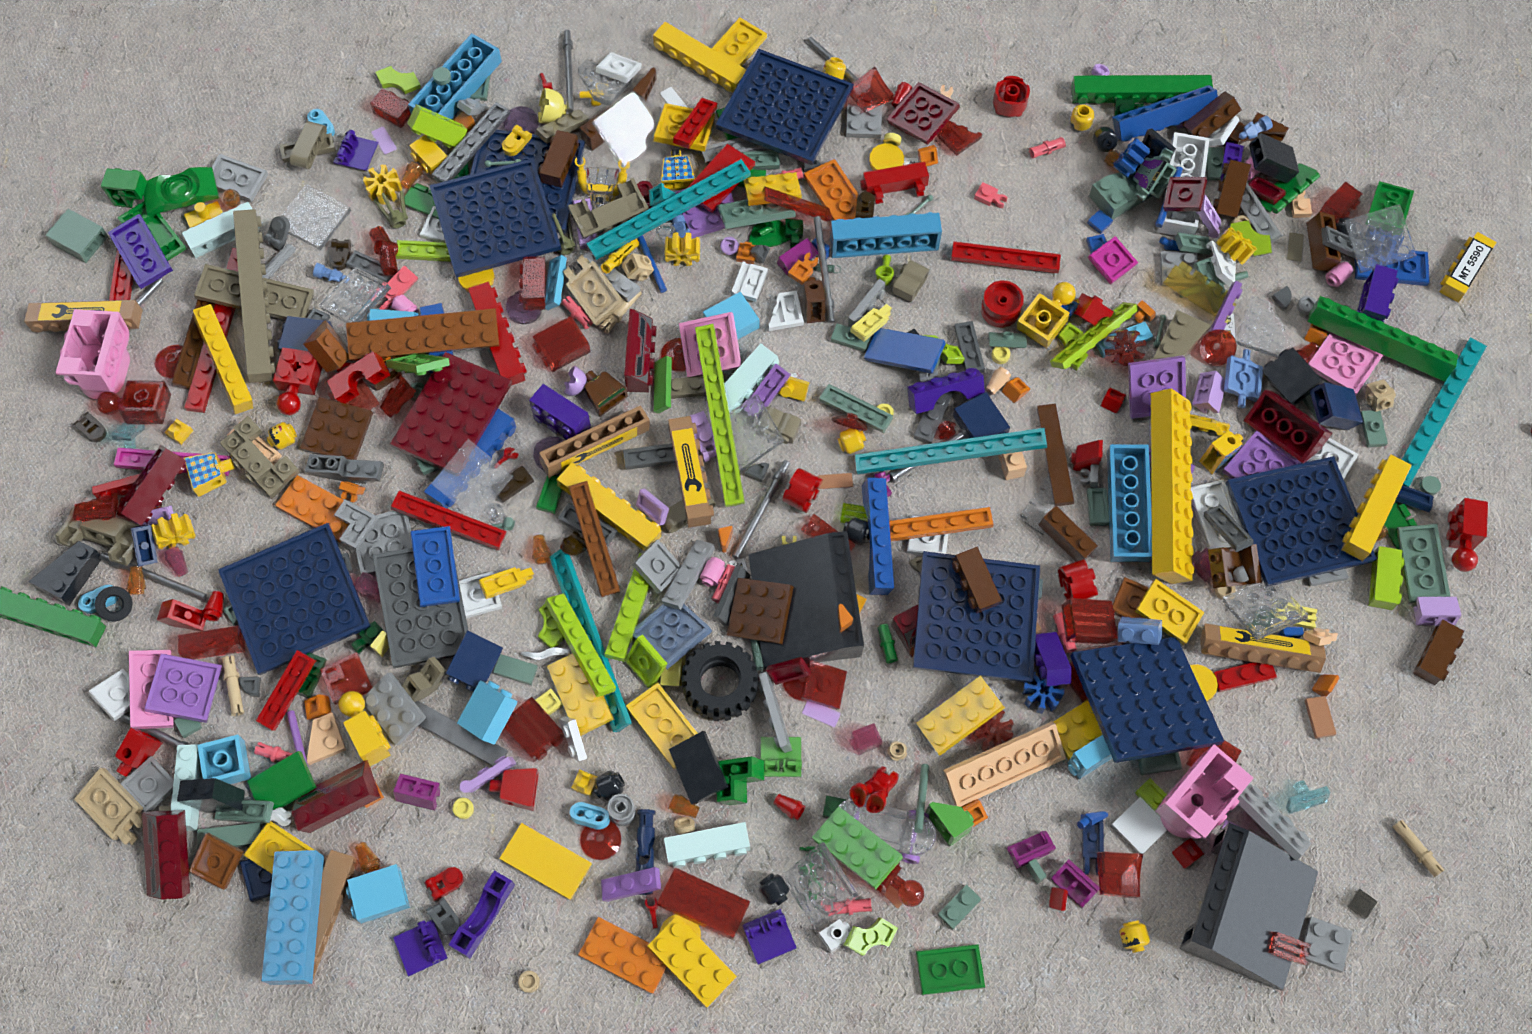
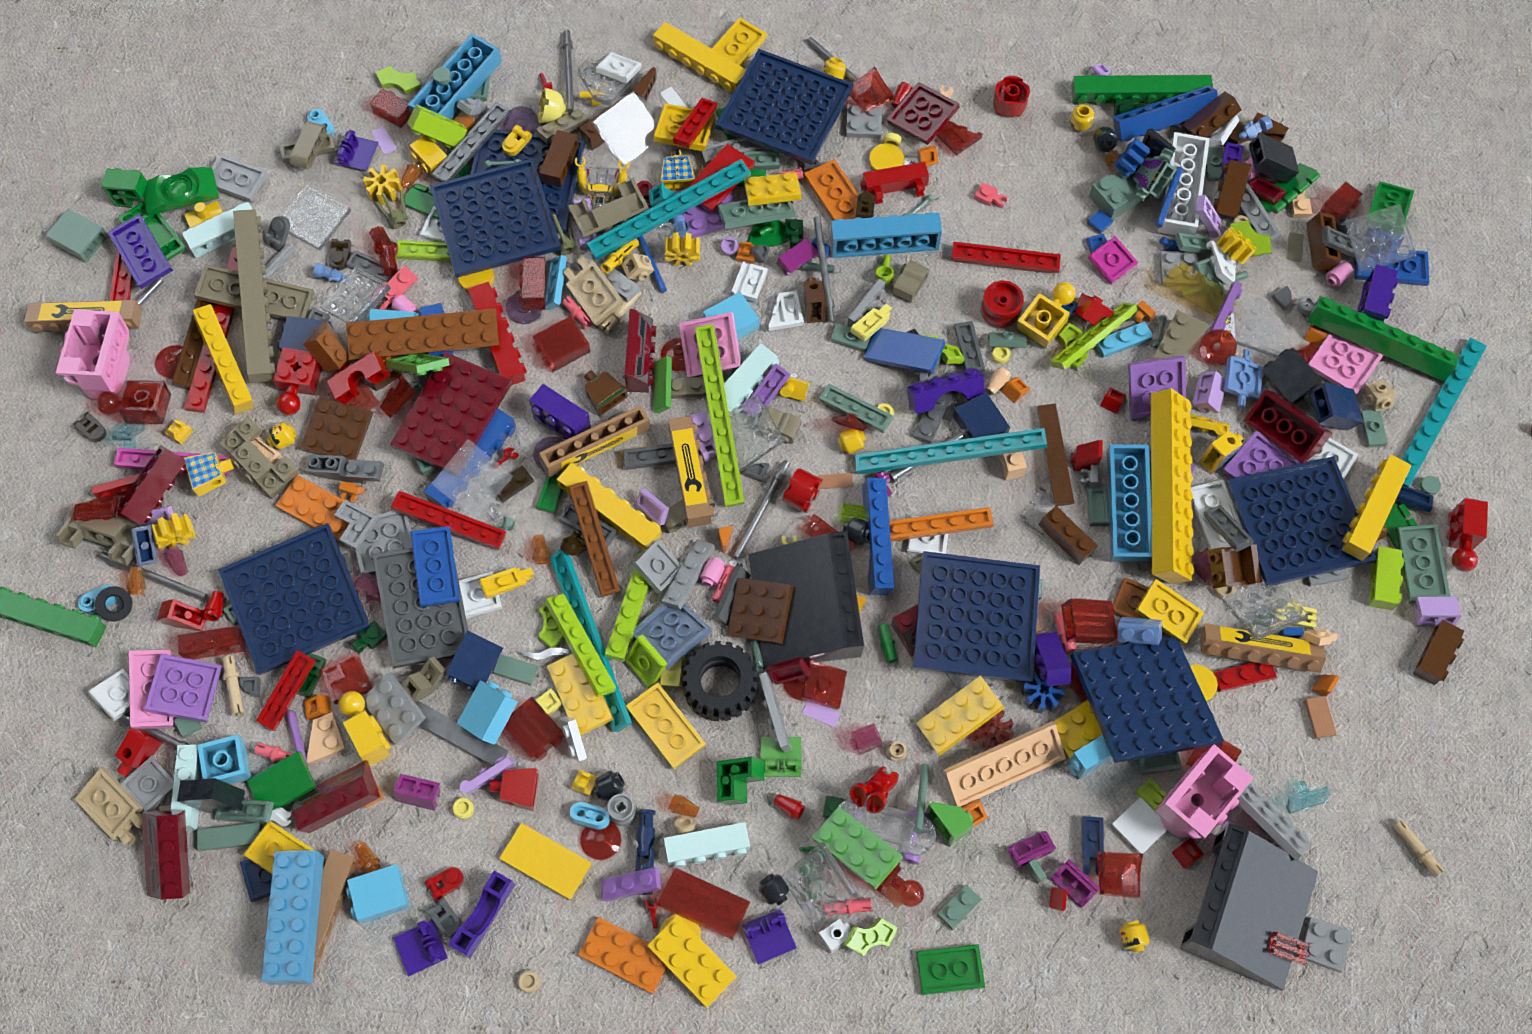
(67, 573): black wedge -> none
(216, 861): dark orange tile -> none
(231, 198): clear orange cone -> none
(380, 644): light yellow tile -> none
(577, 381): lavender hair -> none
(698, 768): black tile -> none
(796, 204): clear red tile -> none
(803, 270): orange plate -> none
(844, 618): orange slope -> none
(946, 429): clear red plate -> none
(976, 580): reddish brown brick -> none
(1047, 147): coral pin -> none
(1077, 580): red brick -> none
(1091, 818): blue bar -> none
(1125, 338): clear red gear -> none
(1185, 194): plate -> none
(1240, 574): light grey hinge -> none
(1362, 904): clear smoke tile -> none
(1467, 267): brick -> none

